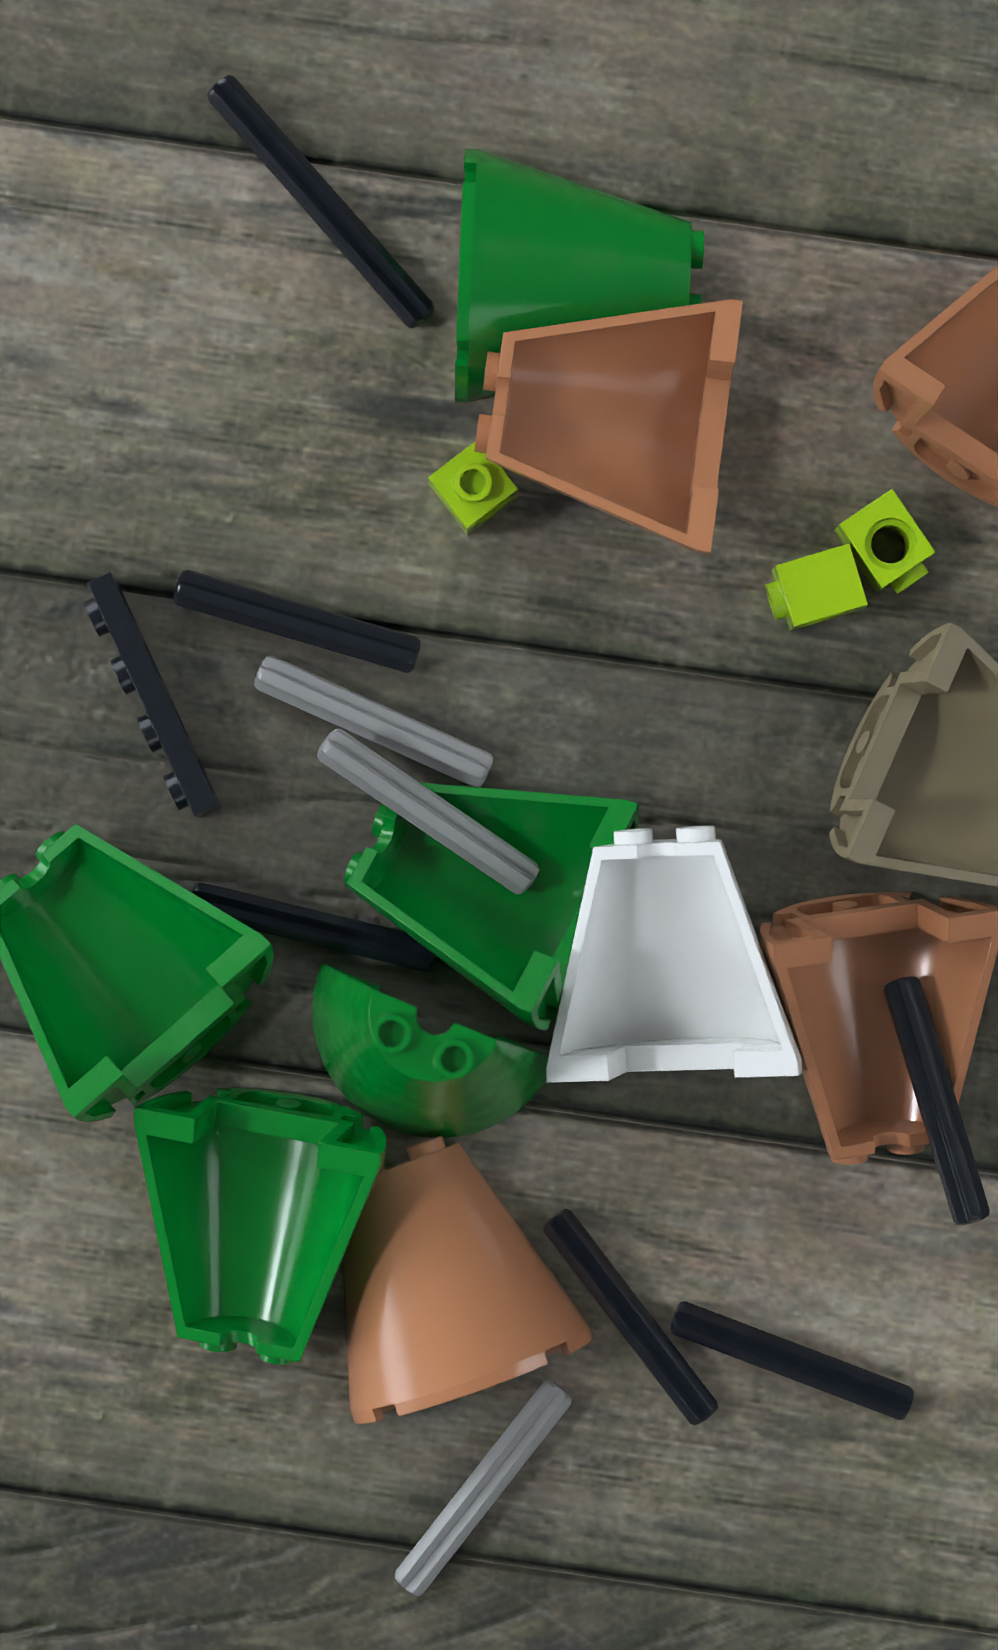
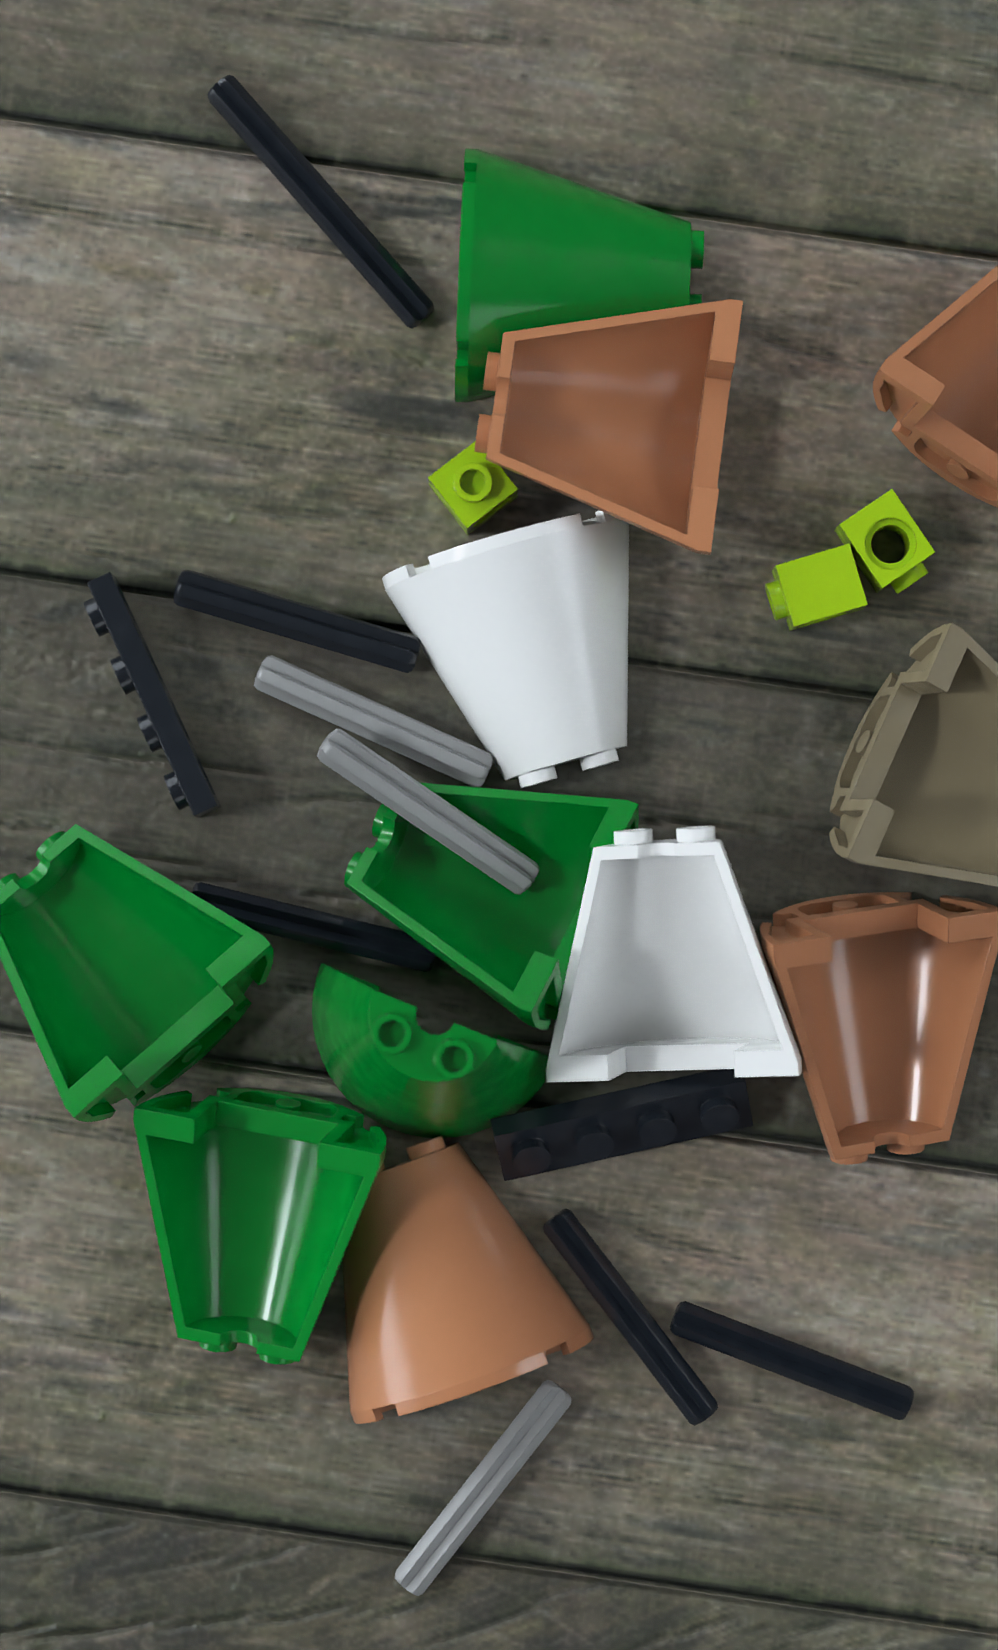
(530, 639): none -> white cone
(621, 1122): none -> black plate
(936, 1101): black axle -> none

